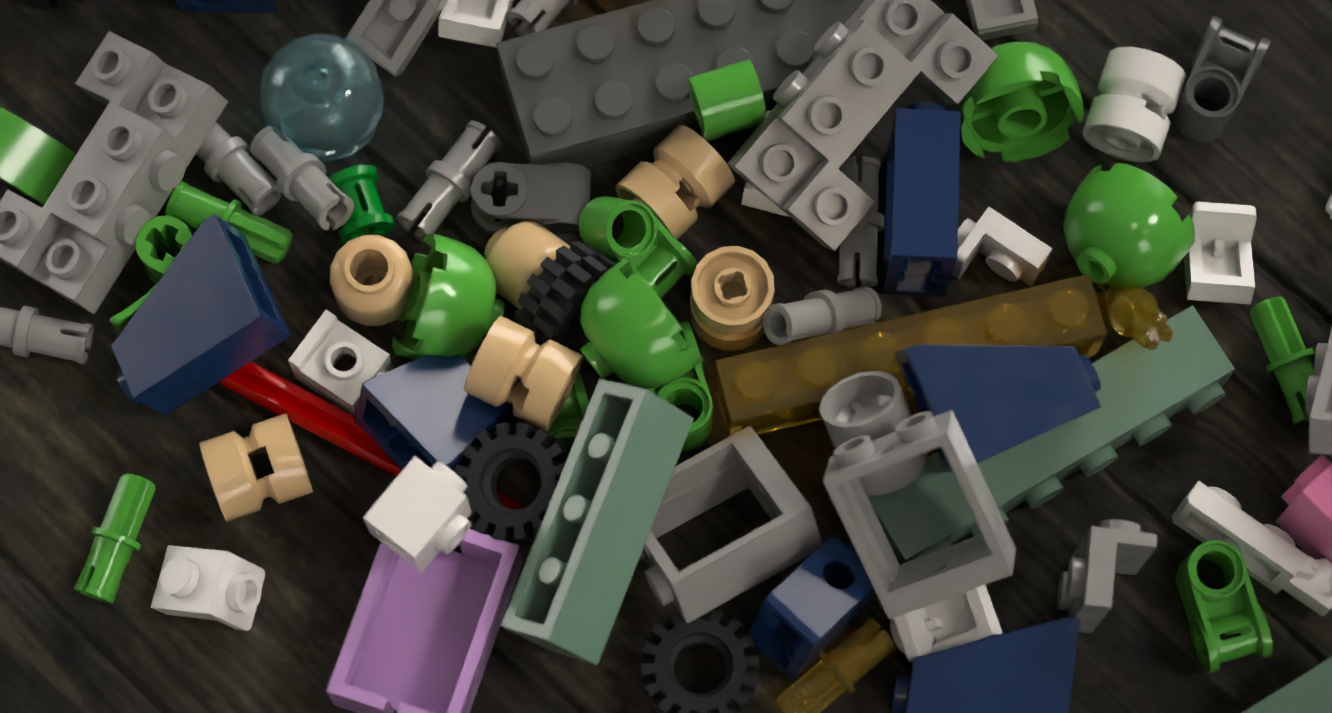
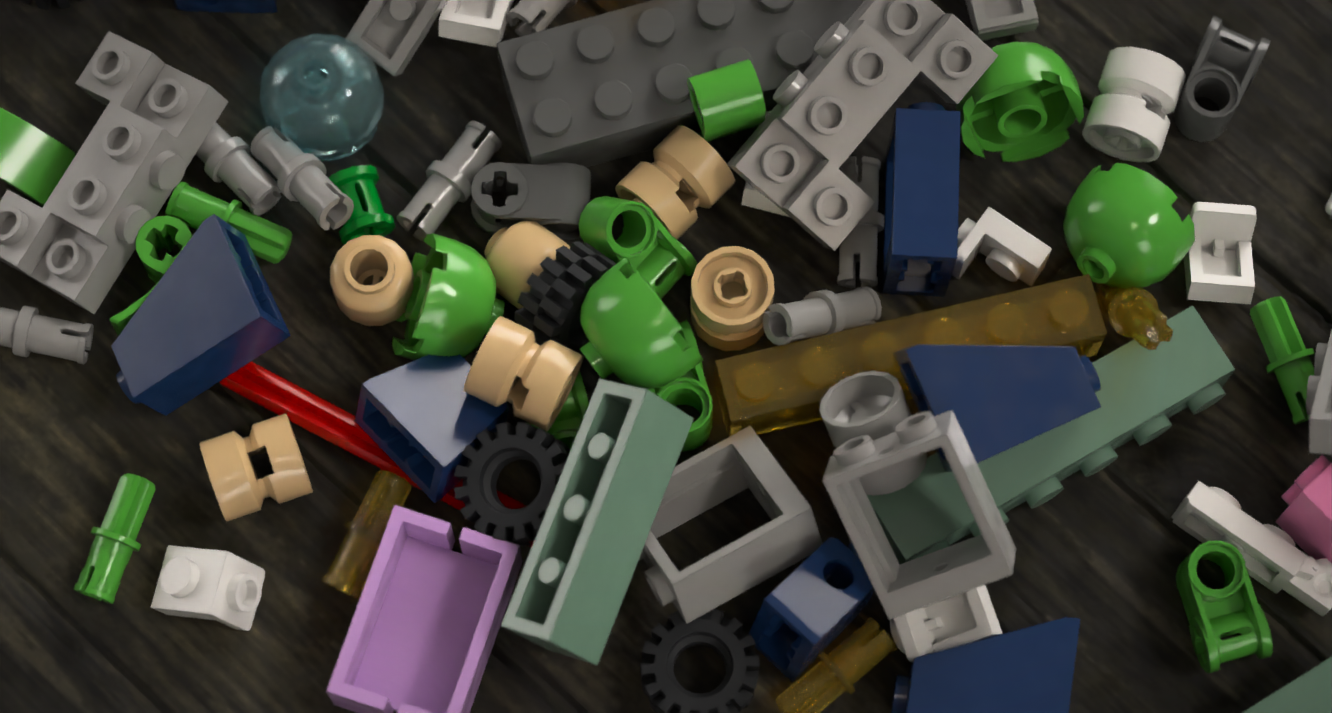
(321, 350): white brick -> none
(364, 534): none -> clear yellow axle
(421, 513): white brick -> none
(1089, 583): light grey bracket -> none

